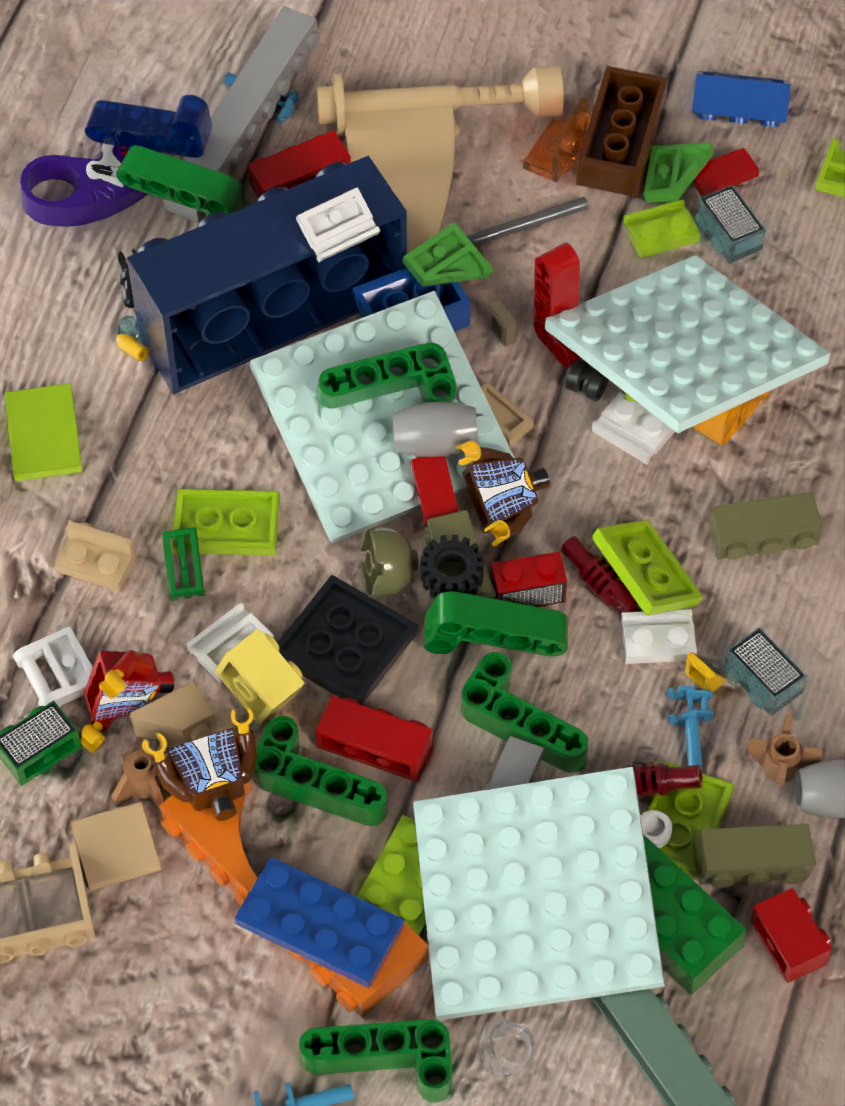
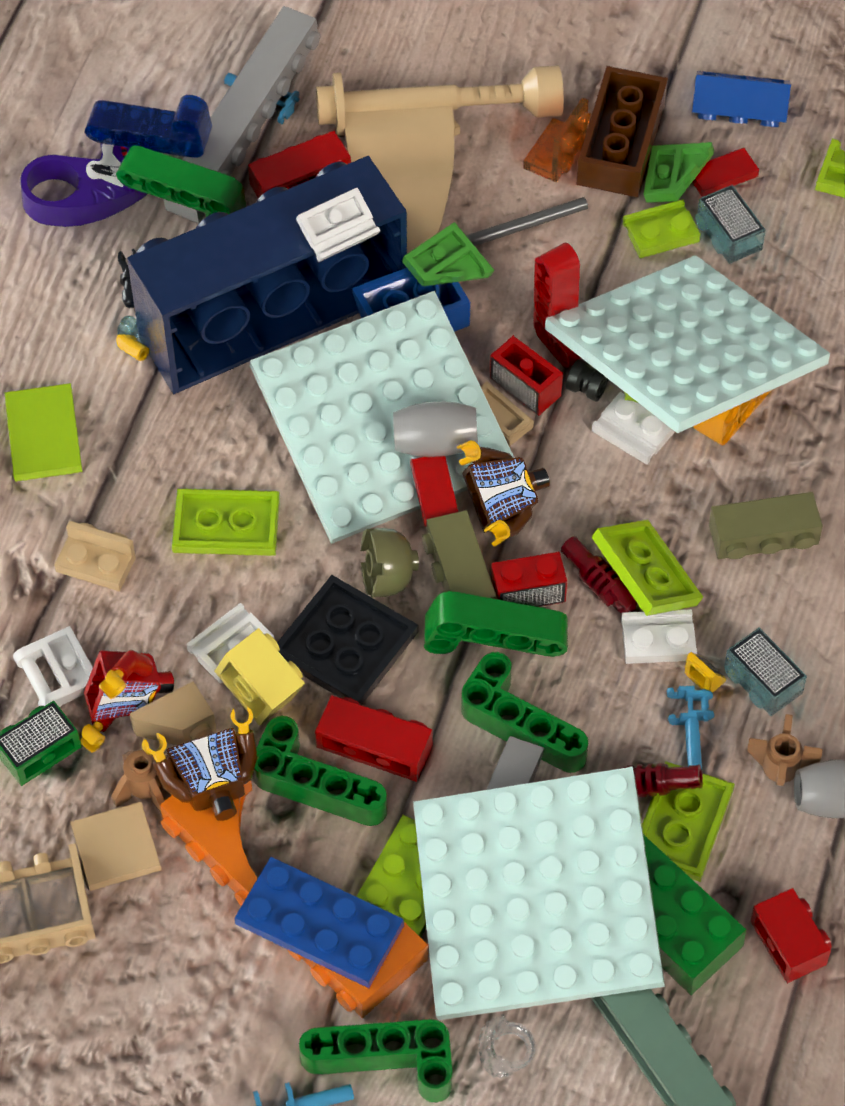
(186, 591): green tile -> none
(384, 381): green beam -> none
(452, 551): black tyre -> none
(502, 323): dark tan tile -> none
(526, 375): none -> red brick
(656, 827): white tile -> none
(754, 855): olive brick -> none

